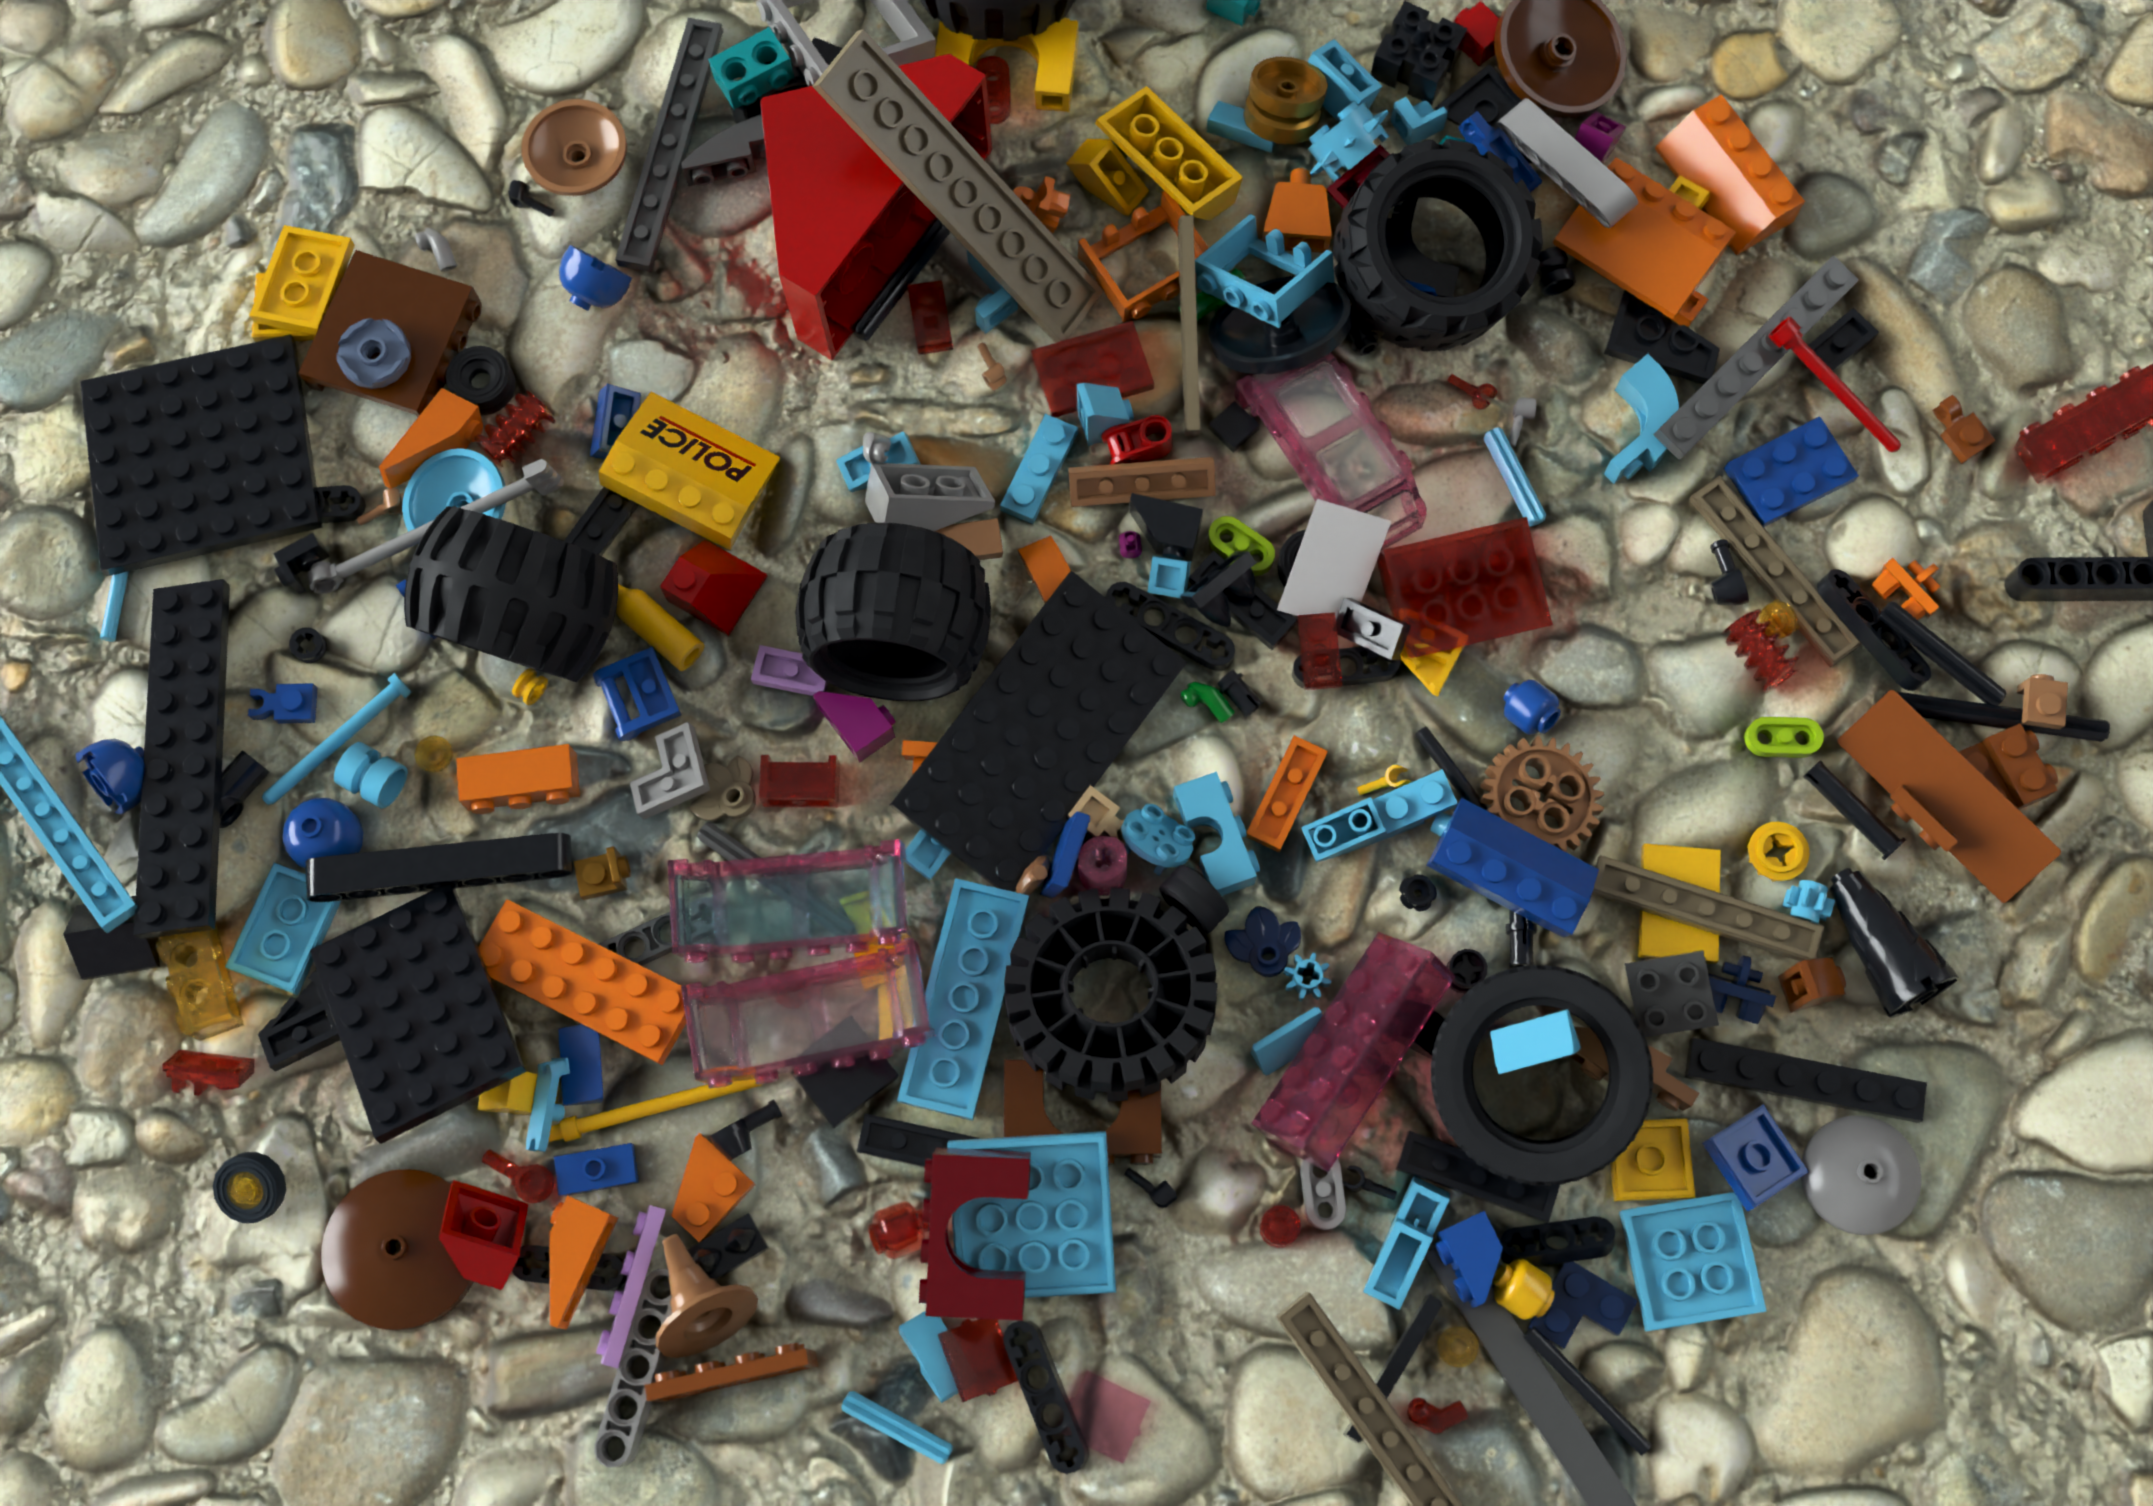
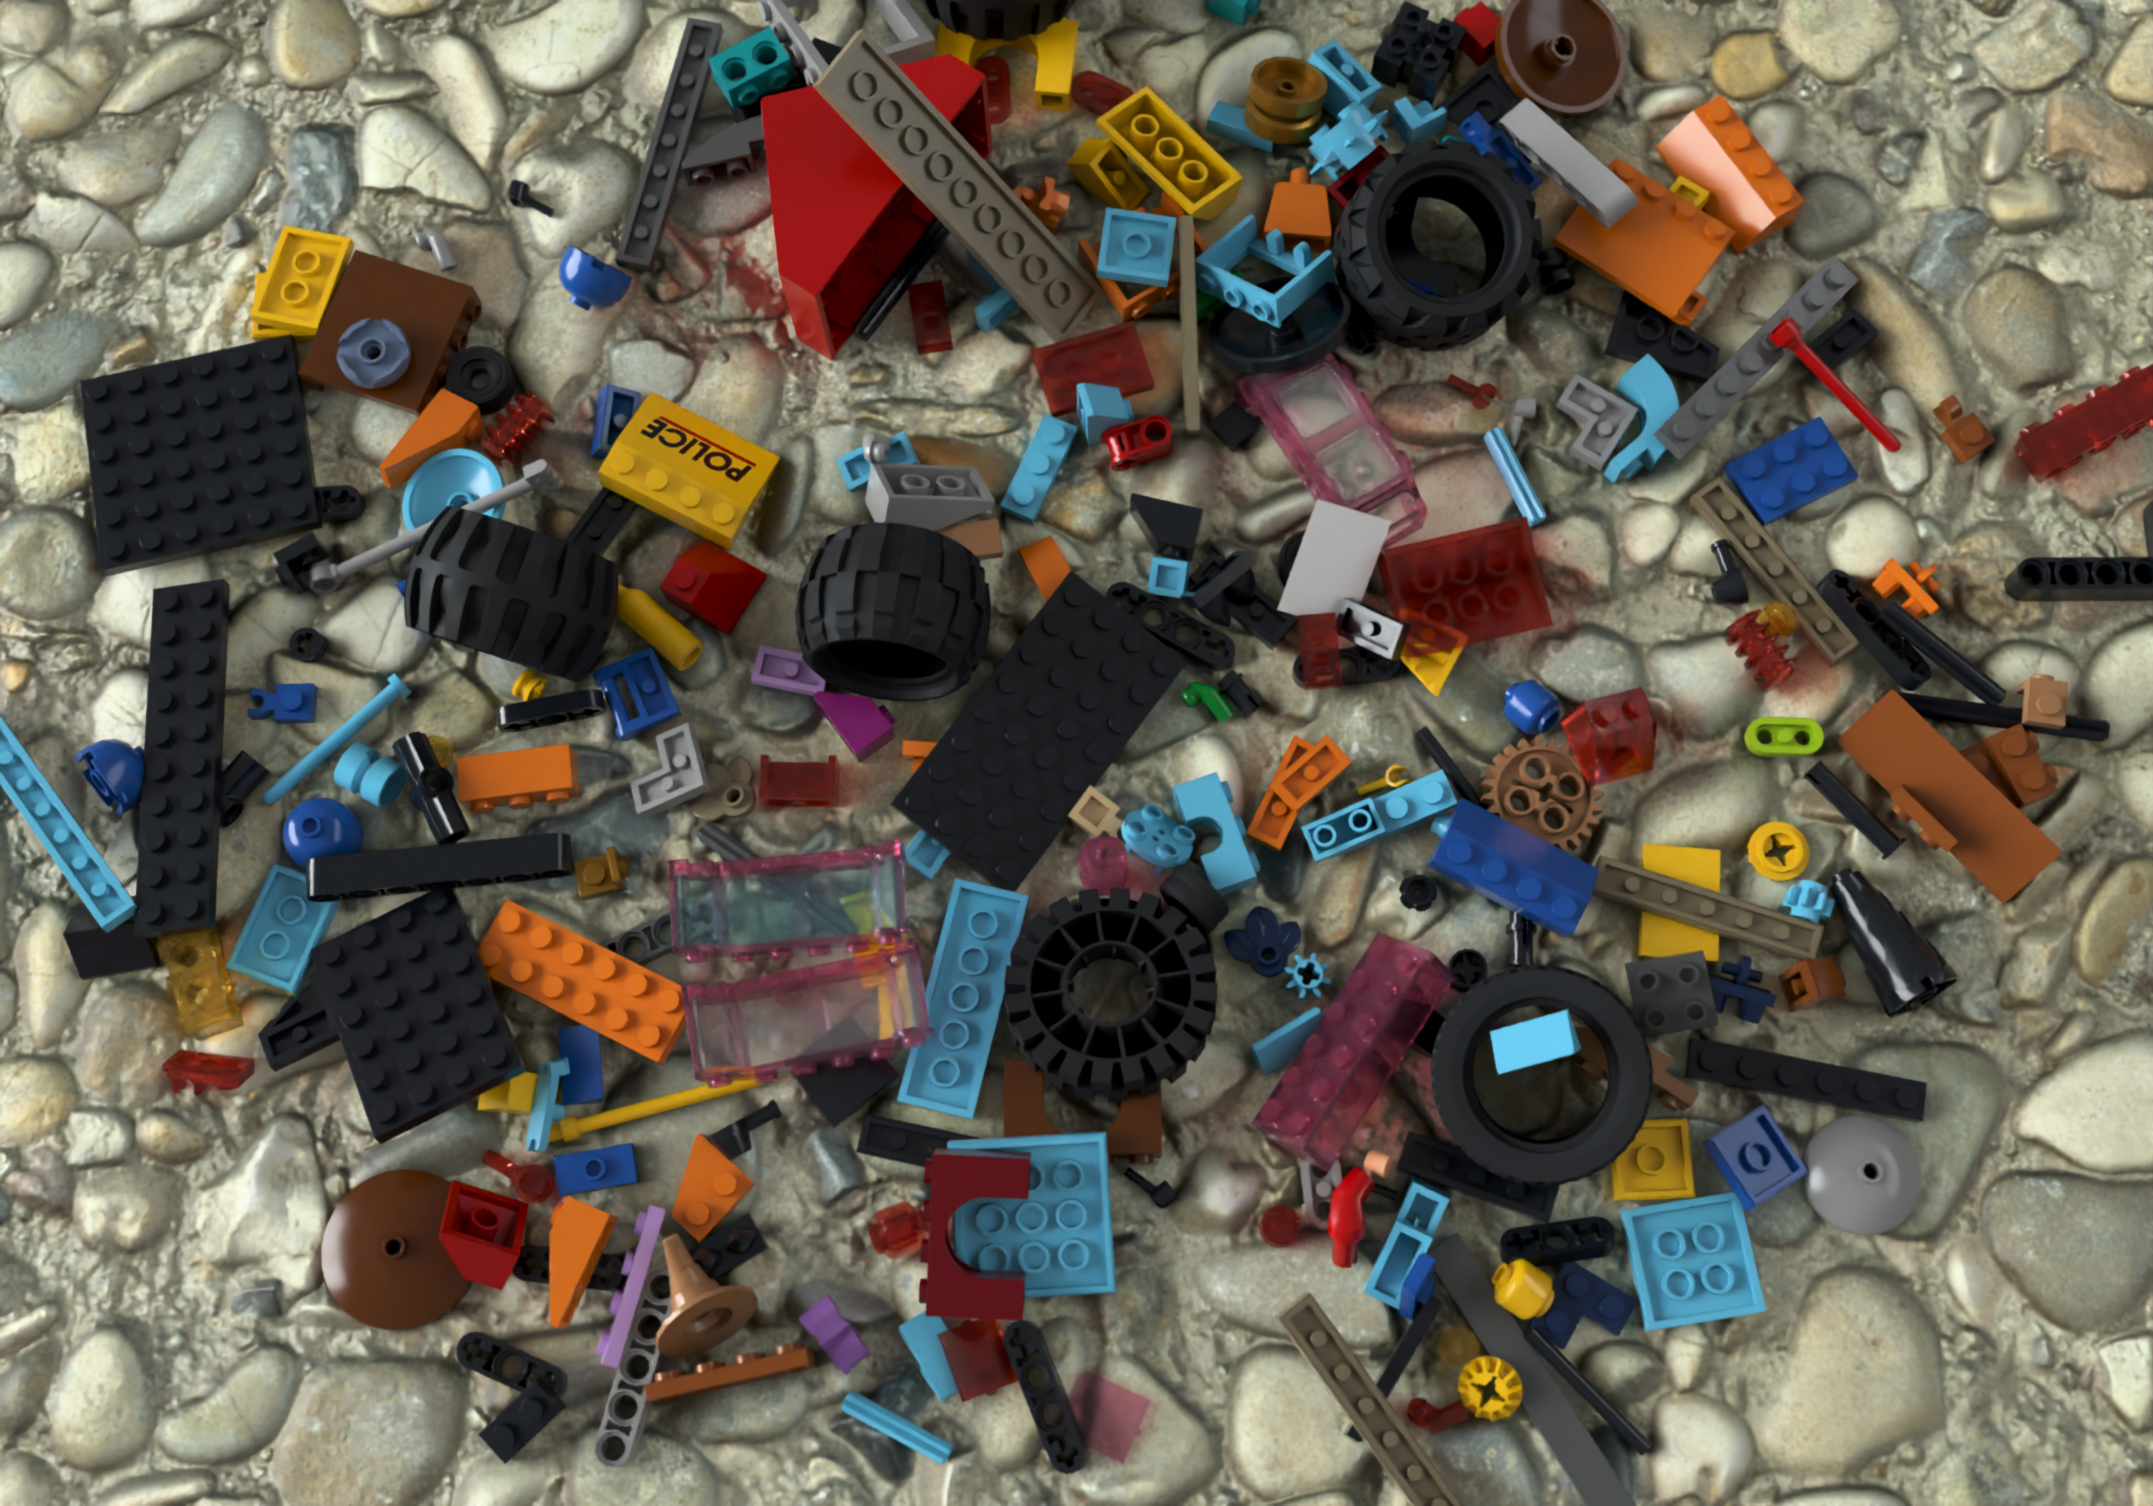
(114, 607): medium azure bar -> none
(249, 1187): black wheel -> none
(392, 505): medium nougat hand -> none
(438, 807): none -> black piece
(490, 1345): none -> black beam
(522, 1420): none -> black plate
(550, 710): none -> black beam
(569, 132): medium nougat dish -> none
(834, 1334): none -> medium lavender leg
(994, 376): medium nougat hand -> none
(1033, 875): medium nougat rock -> none
(1065, 855): blue tile -> none
(1106, 92): none -> clear red plate
(1130, 544): magenta rock -> none
(1136, 247): none -> medium azure plate
(1153, 479): medium nougat plate -> none
(1243, 540): lime plate -> none
(1311, 774): none -> orange plate
(1346, 1213): none -> red arm
(1417, 1286): none -> blue plate
(1473, 1254): blue slope -> none
(1507, 1385): none -> yellow gear
(1599, 135): magenta slope -> none
(1604, 417): none -> light grey plate
(1613, 736): none -> clear red slope

